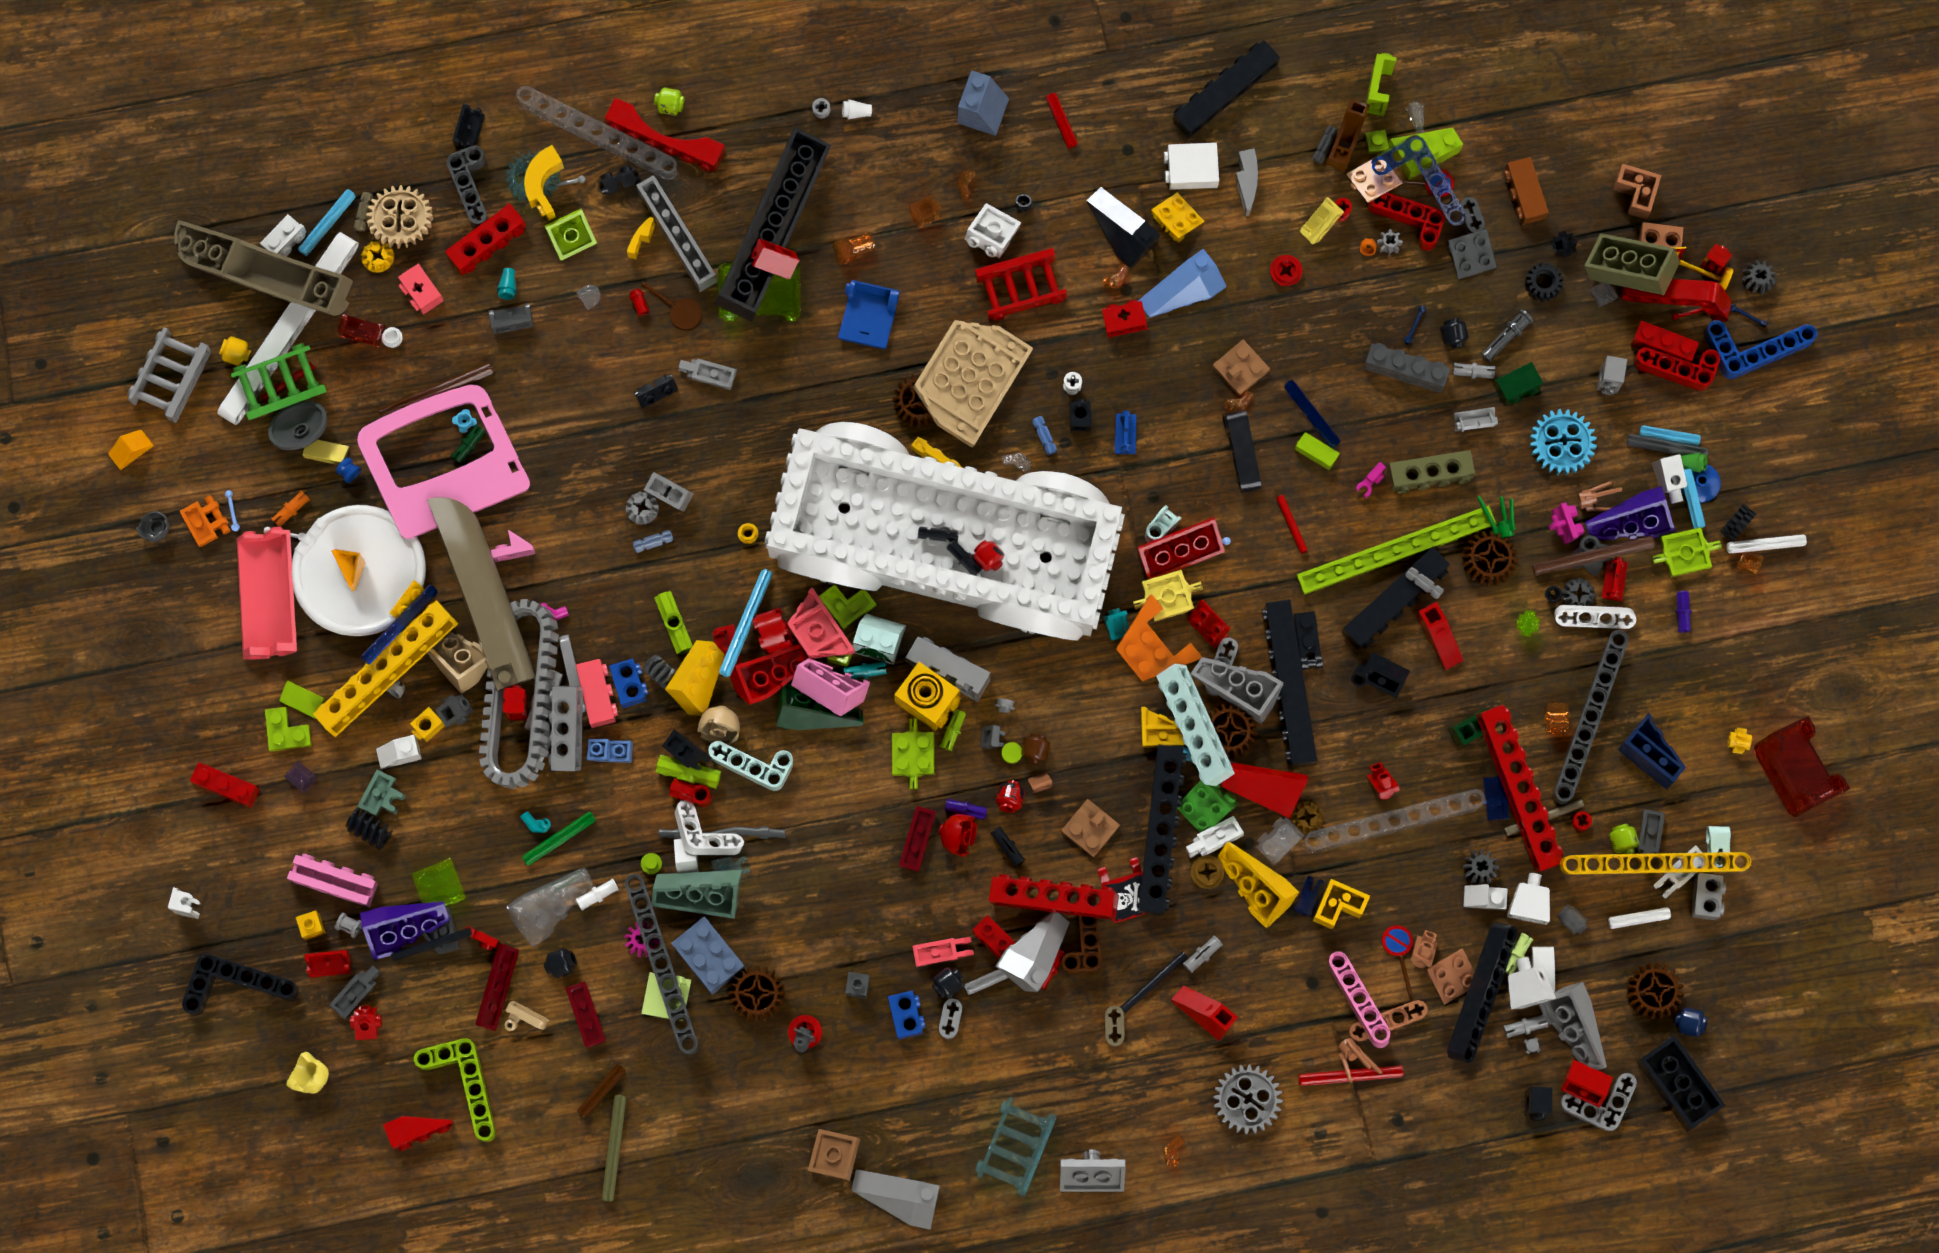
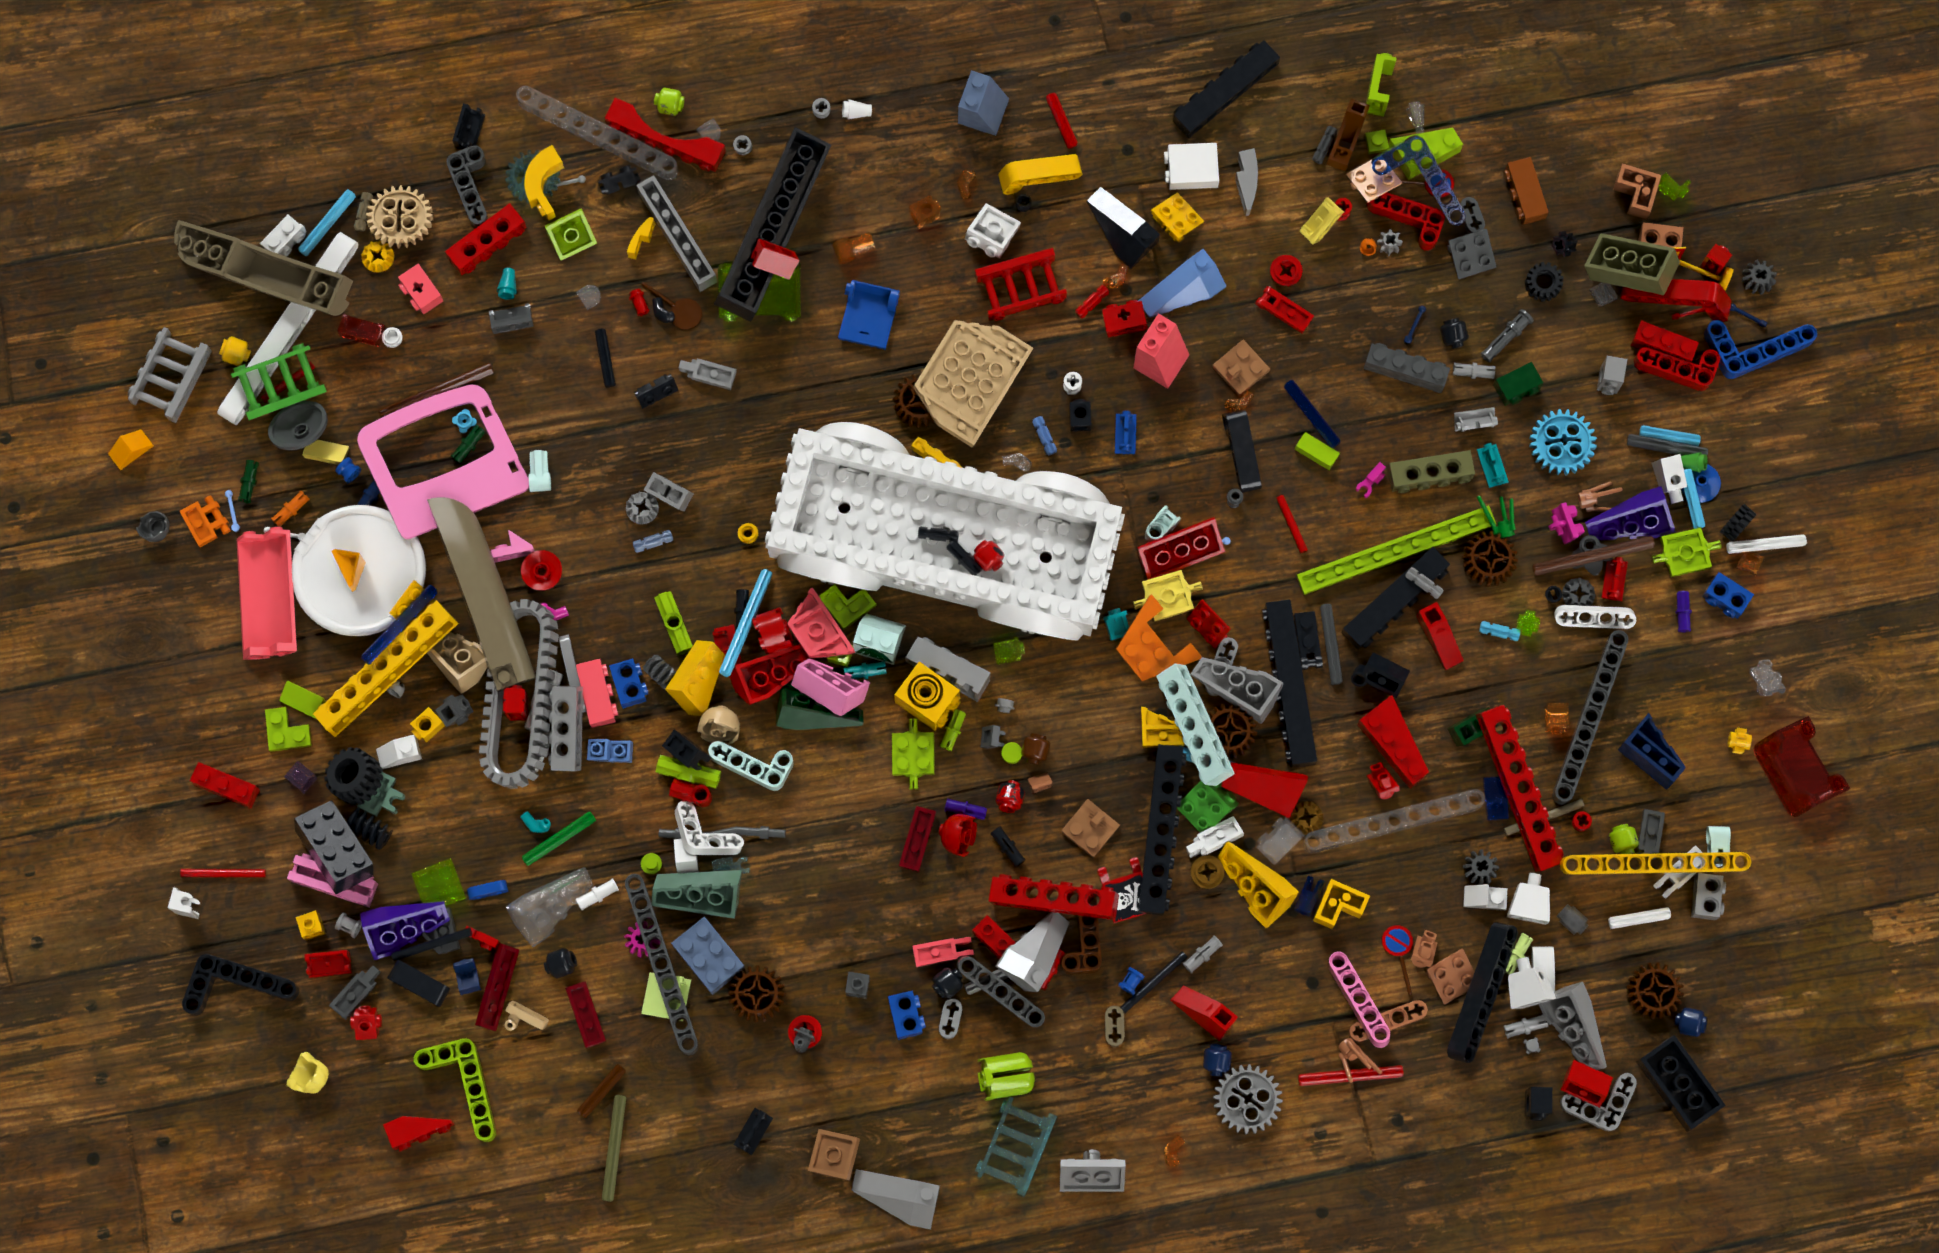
(223, 873): none -> red bar
(248, 481): none -> dark green pin
(333, 847): none -> brick
(343, 767): none -> black tyre
(370, 495): none -> dark blue pin
(418, 983): none -> black beam
(467, 976): none -> dark blue bracket
(487, 890): none -> blue beam
(534, 563): none -> red dish
(539, 475): none -> light aqua piece
(605, 358): none -> black axle
(661, 313): none -> black arm
(710, 130): none -> clear tile
(742, 599): none -> black pin
(743, 139): none -> light grey bush
(753, 1131): none -> black hinge
(1007, 1085): none -> lime cylinder
(1008, 651): none -> clear neon green bracket
(1008, 998): none -> dark grey beam
(1038, 171): none -> yellow beam
(1092, 301): none -> red axle
(1131, 981): none -> blue bush
(1161, 352): none -> coral slope
(1217, 1059): none -> dark blue head
(1234, 493): none -> dark grey pin
(1285, 309): none -> red plate
(1331, 644): none -> dark grey axle
(1394, 741): none -> red wedge
(1492, 465): none -> teal hinge
(1499, 631): none -> medium azure axle
(1671, 188): none -> clear neon green bracket
(1730, 591): none -> blue brick
(1767, 680): none -> clear hips

